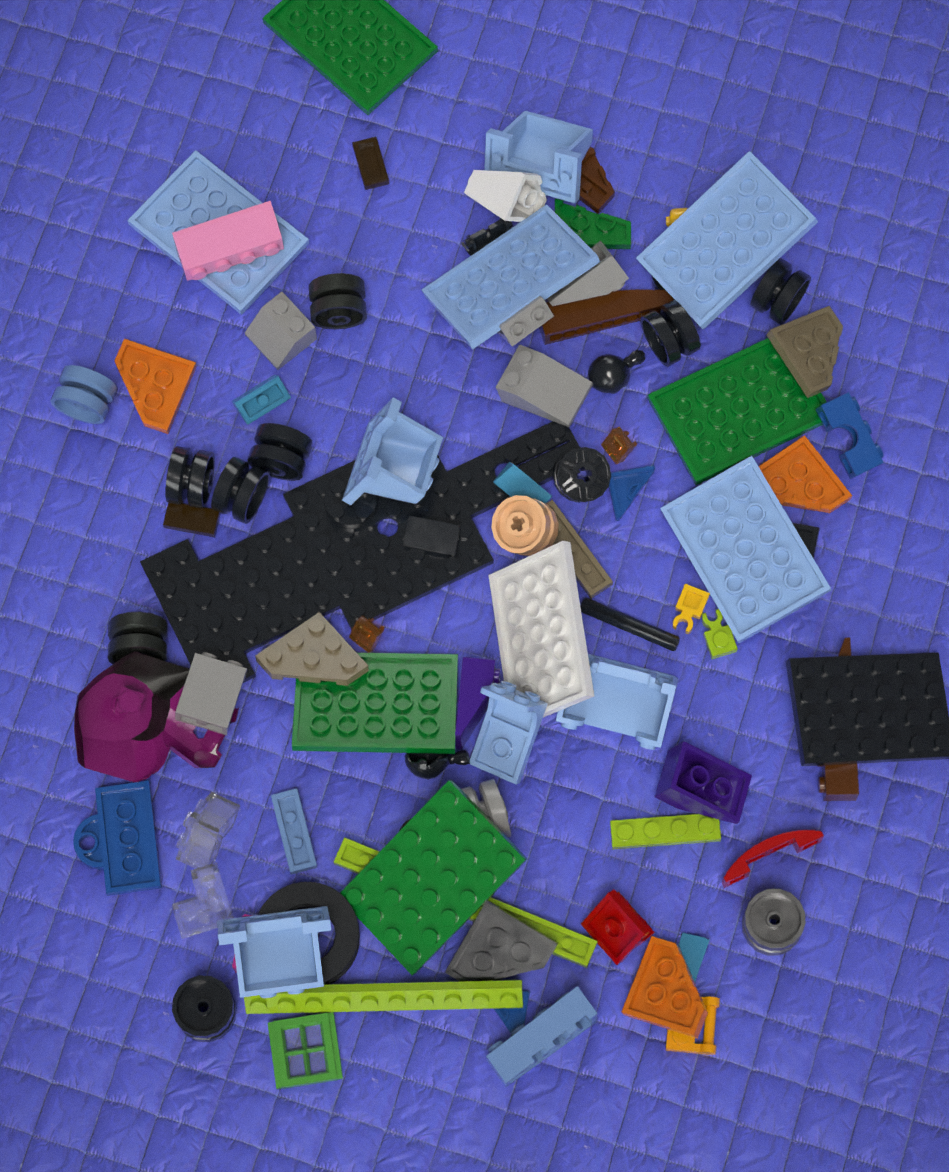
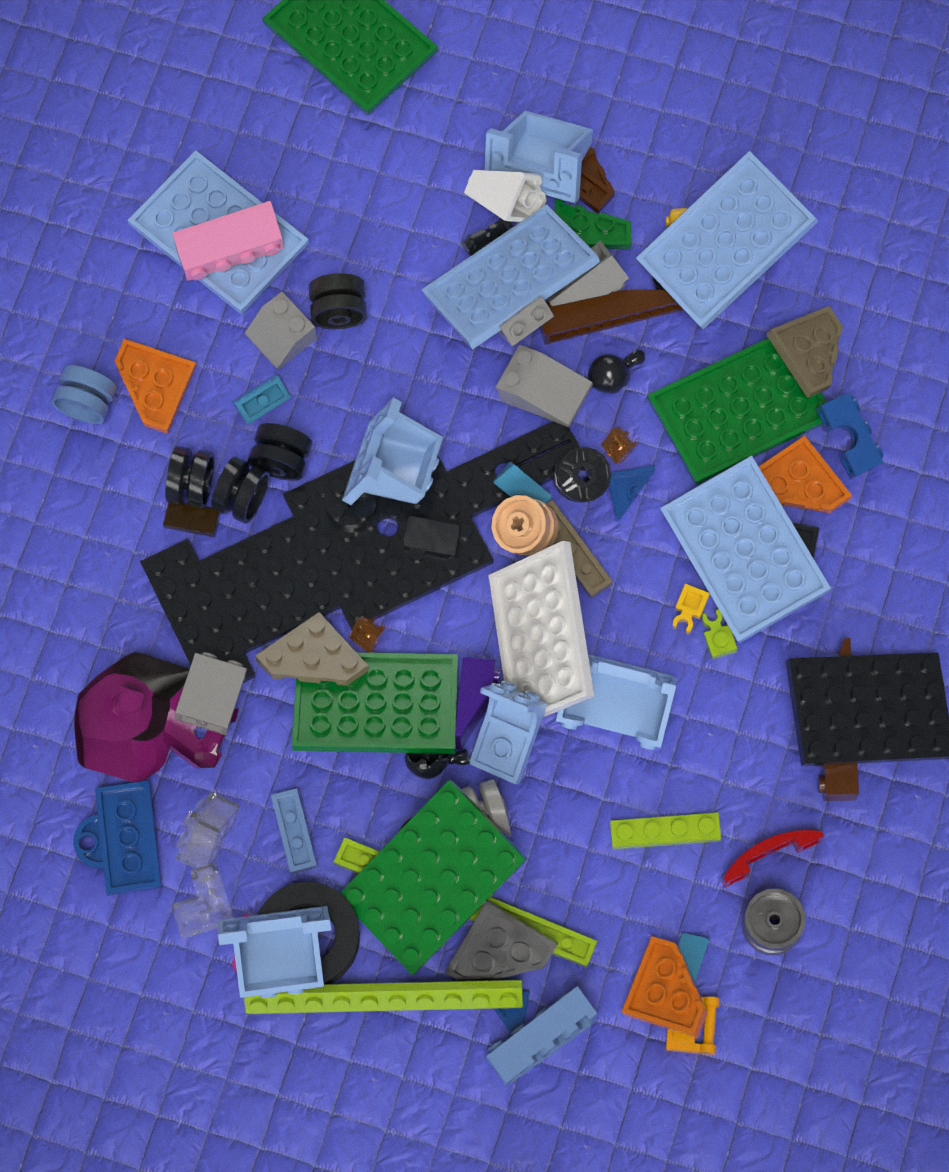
(137, 633): pearl dark grey wheel -> none
(204, 992): black wheel -> none
(305, 1050): bright green piece -> none
(370, 163): dark brown tile -> none
(617, 926): red bracket -> none
(630, 624): black axle -> none
(670, 333): black wheel -> none
(702, 784): dark purple slope -> none
(780, 291): black wheel -> none

